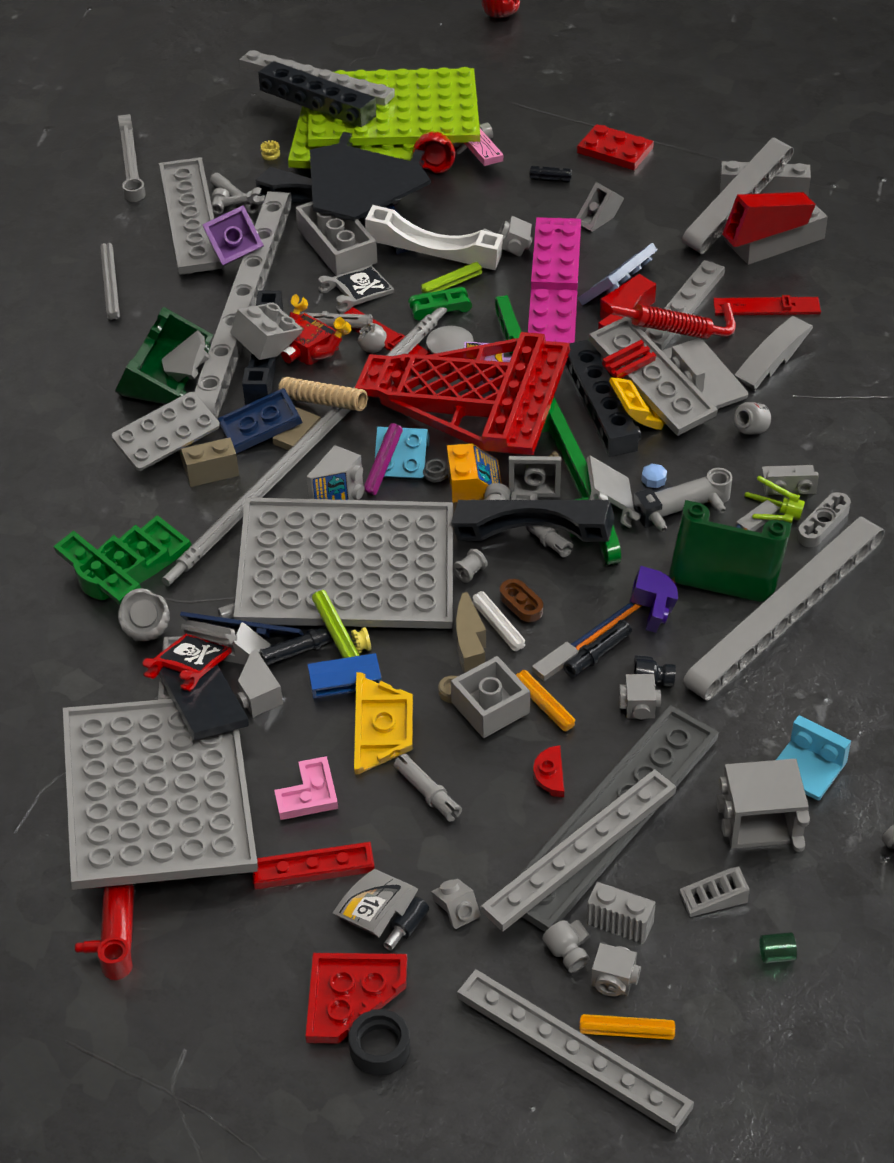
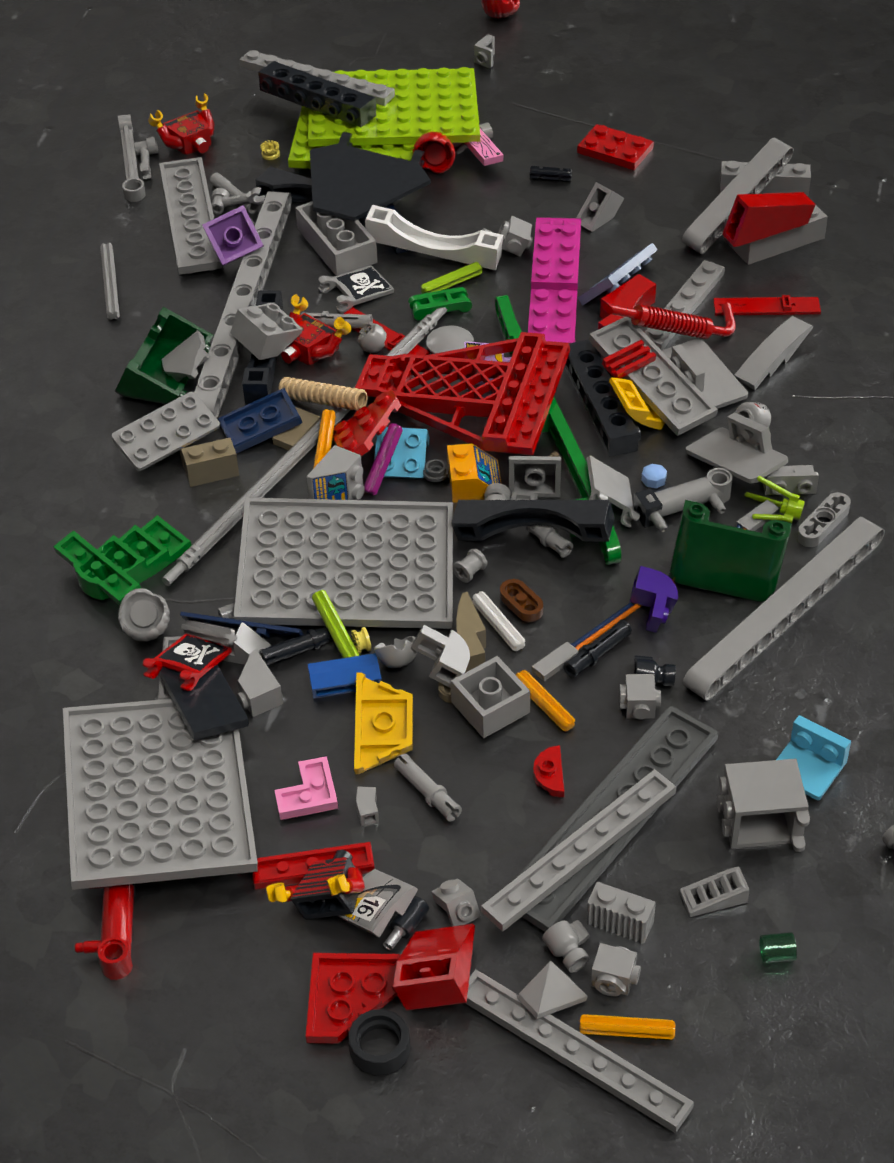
(144, 149): none -> light grey brick
(188, 132): none -> red torso
(325, 435): none -> light orange axle
(325, 890): none -> torso
(359, 431): none -> red plate
(366, 806): none -> light grey piece
(398, 654): none -> light grey hair
(435, 967): none -> red slope
(449, 653): none -> light grey brick
(484, 51): none -> light grey bracket
(550, 992): none -> light grey slope
(741, 450): none -> light grey bracket

